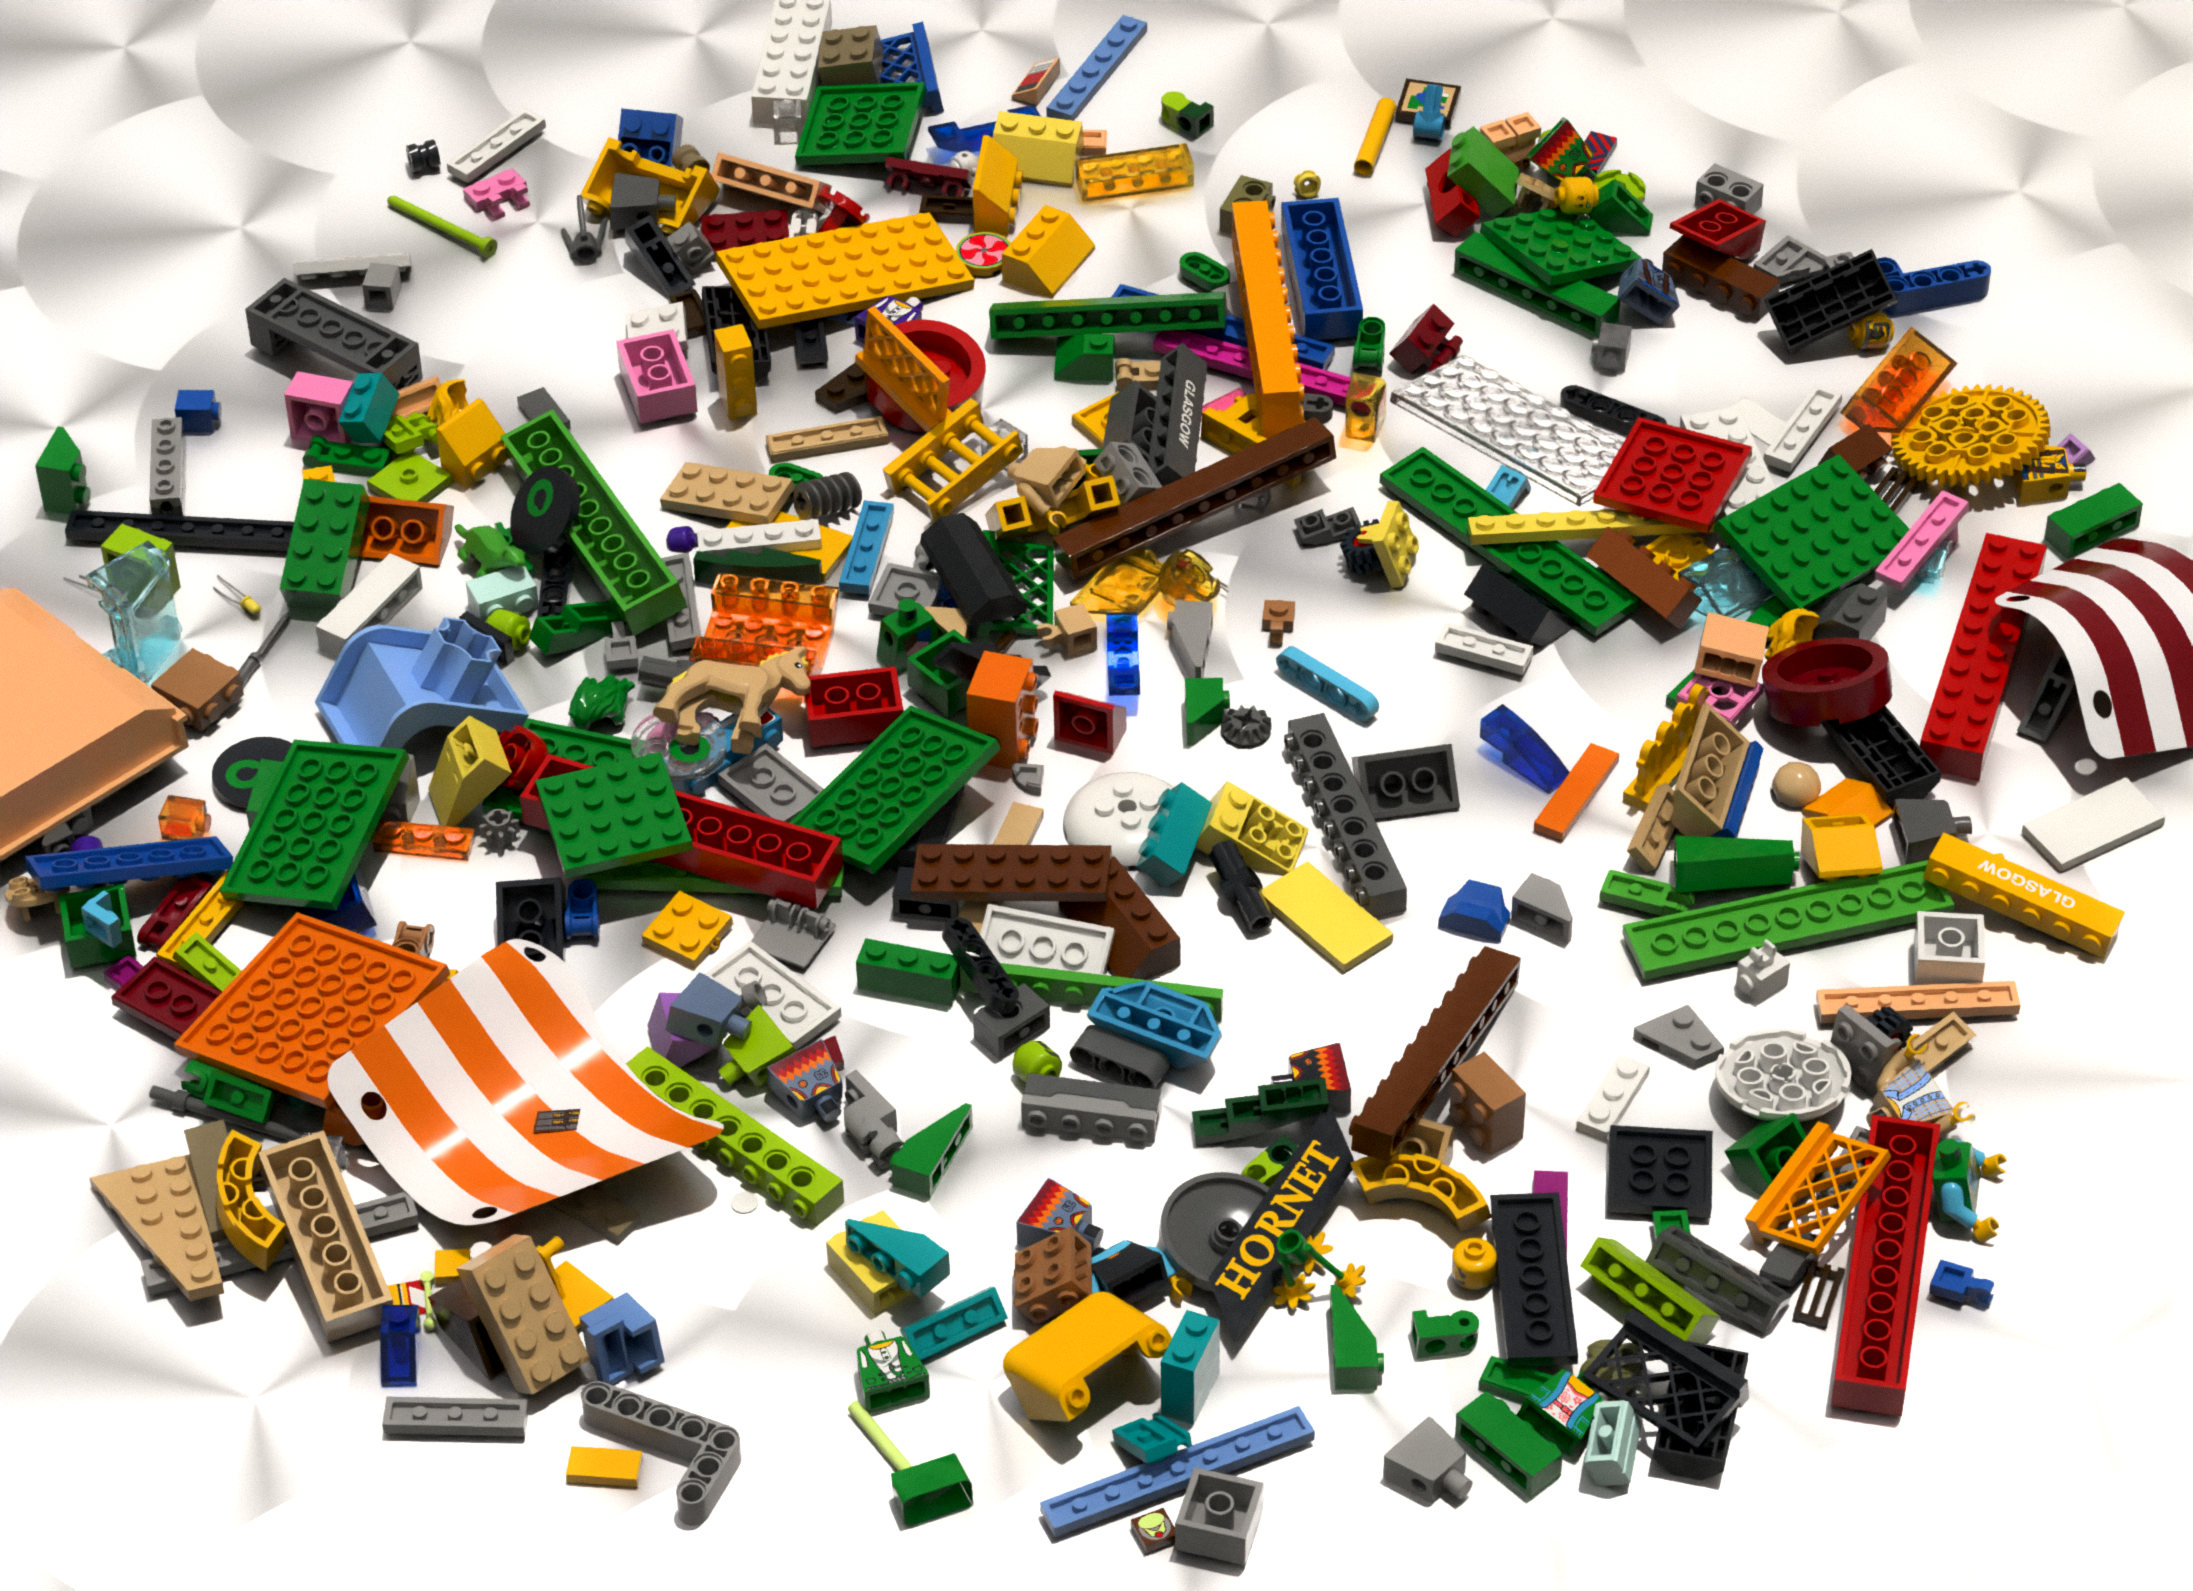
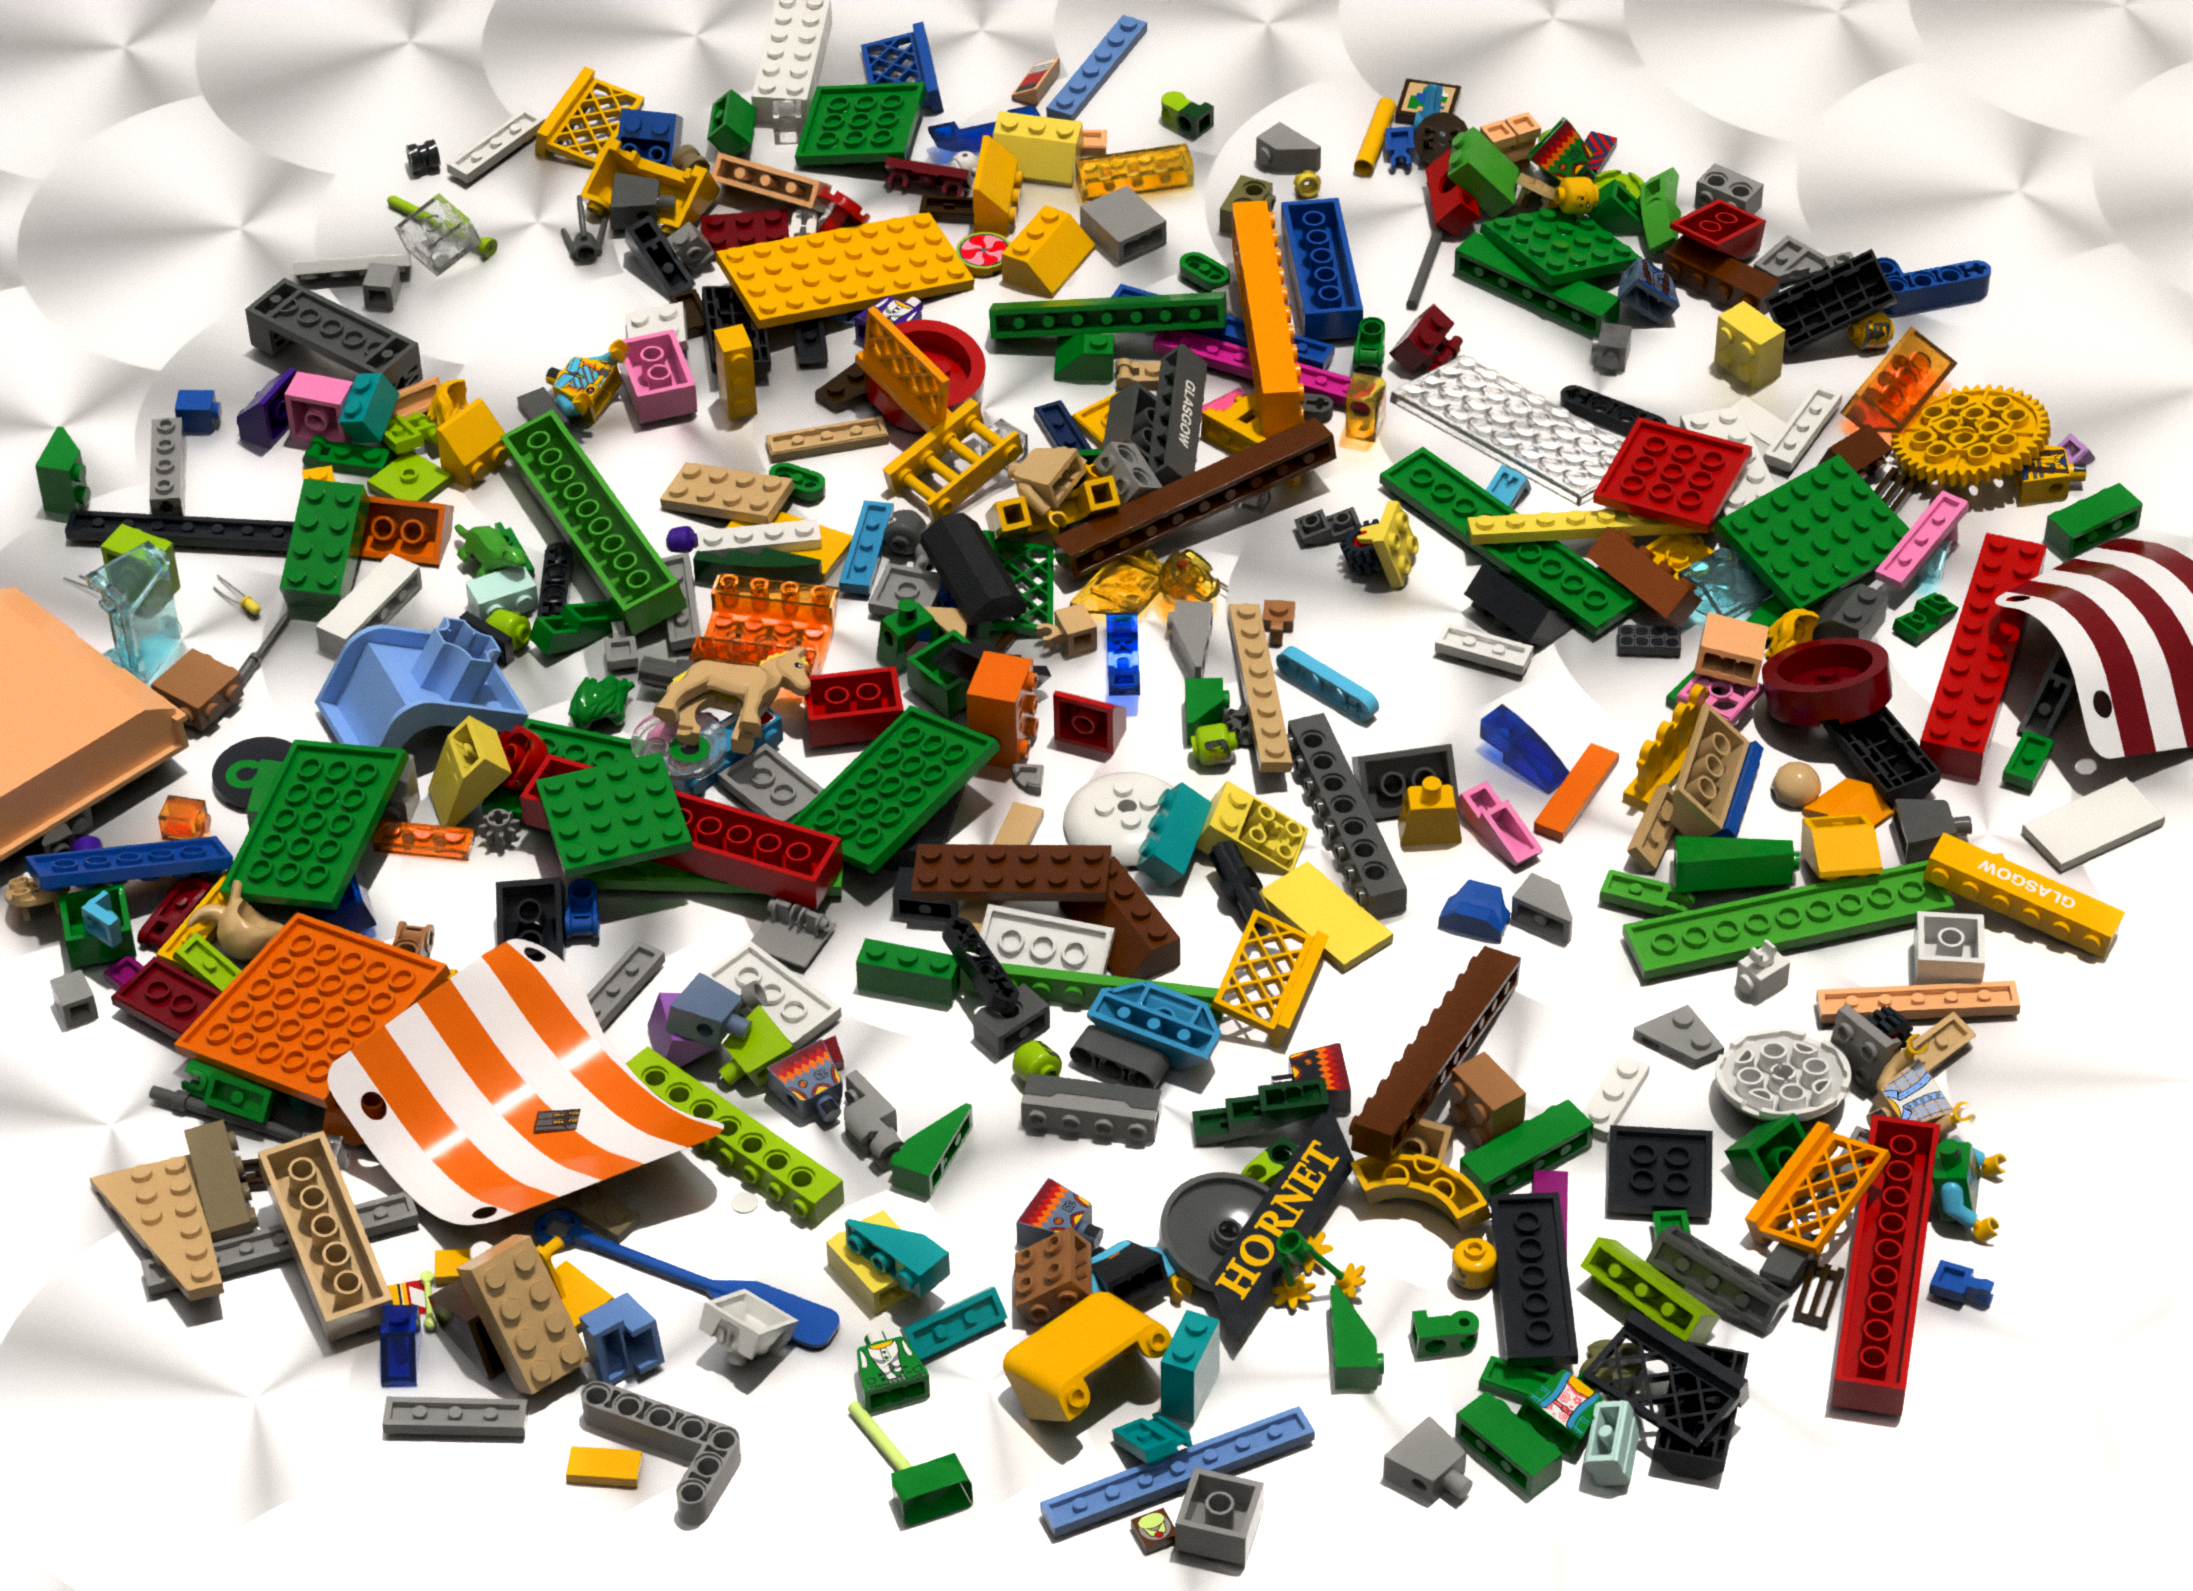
(74, 998): none -> light grey brick
(239, 926): none -> tan piece
(241, 1214): yellow brick -> none
(266, 416): none -> dark purple slope
(438, 234): none -> clear brick
(496, 189): bright pink plate -> none
(544, 511): black tile -> none
(570, 112): none -> yellow fence
(588, 383): none -> torso
(624, 981): none -> light grey plate
(687, 929): yellow plate -> none
(731, 124): none -> green brick
(746, 1325): none -> white brick
(816, 1322): none -> blue piece
(827, 495): flat silver piece -> none
(851, 56): dark tan brick -> none
(904, 531): none -> dark grey head
(1060, 426): none -> dark blue tile
(1123, 224): none -> light grey brick
(1214, 744): none -> lime head
(1259, 688): none -> tan plate
(1287, 150): none -> light grey slope
(1291, 992): none -> yellow fence
(1400, 146): none -> blue plate
(1425, 268): none -> dark grey bar
(1428, 137): none -> dark brown plate
(1429, 815): none -> yellow torso
(1498, 824): none -> bright pink slope
(1531, 1146): none -> green brick
(1649, 640): none -> black tile
(1659, 209): none -> bright green slope
(1749, 345): none -> light yellow brick
(1926, 618): none -> green slope
(2028, 760): none -> green plate

